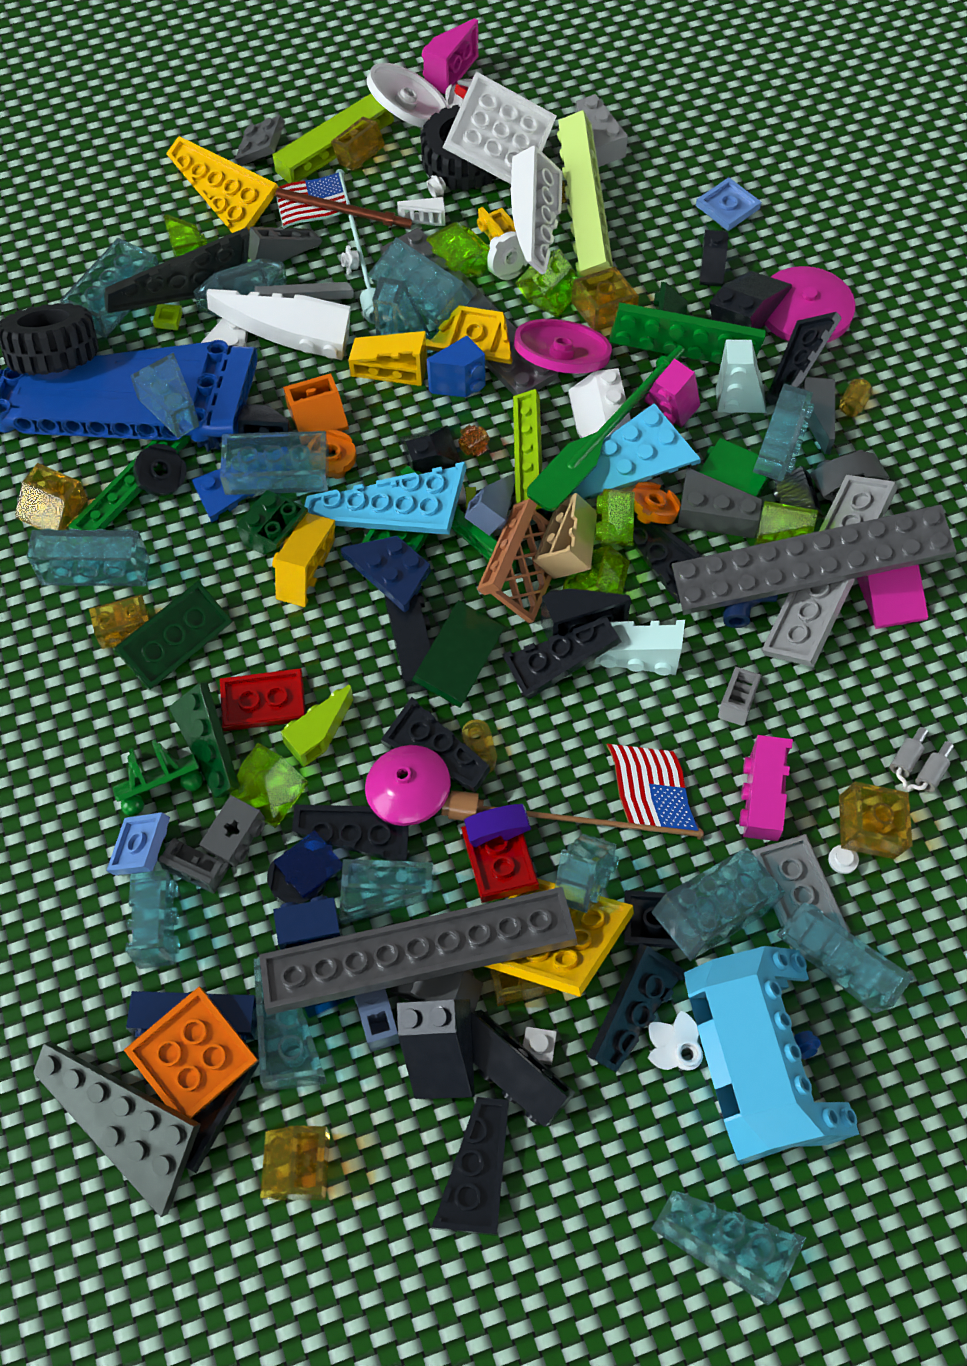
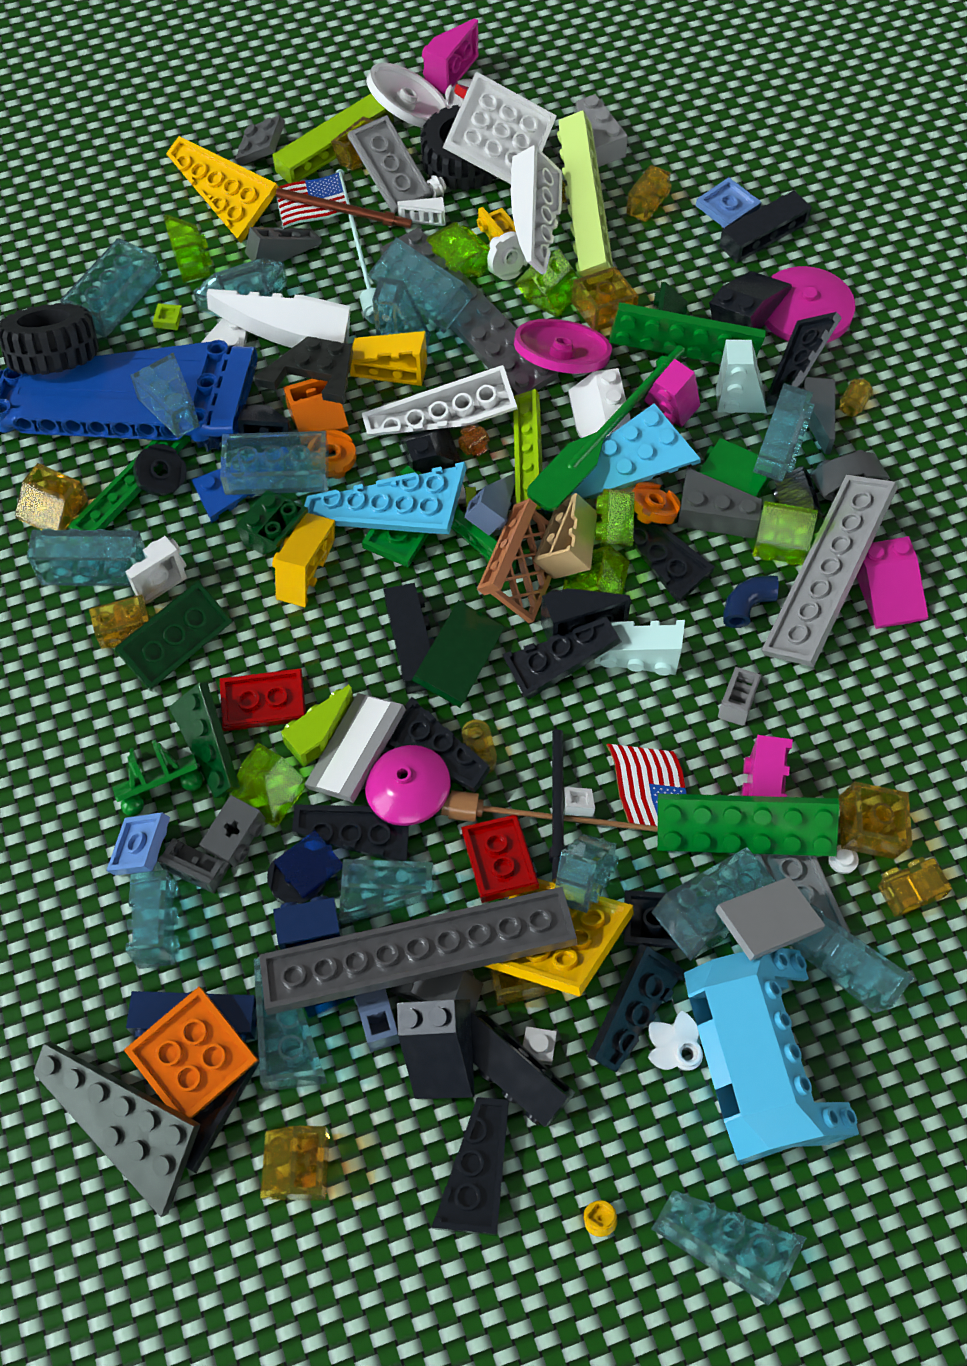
(159, 570): none -> white plate
(179, 276): pearl dark grey wing -> none
(316, 360): none -> pearl dark grey wing
(322, 291): light grey tile -> none
(350, 259): white plate -> none
(355, 747): none -> tile
(389, 162): none -> light grey tile
(390, 567): dark blue wing -> none
(446, 406): none -> white wedge
(457, 369): blue slope -> none
(483, 327): yellow wing -> none
(500, 821): dark purple slope -> none
(557, 802): none -> black bar
(578, 802): none -> white plate
(600, 1218): none -> yellow tile
(648, 193): none -> clear yellow brick
(713, 258): black slope -> none
(753, 822): none -> green plate
(765, 226): none -> black brick
(769, 918): none -> light grey tile
(807, 1043): blue plate -> none
(813, 559): flat silver plate -> none
(914, 886): none -> clear yellow brick
(932, 770): light grey piece -> none

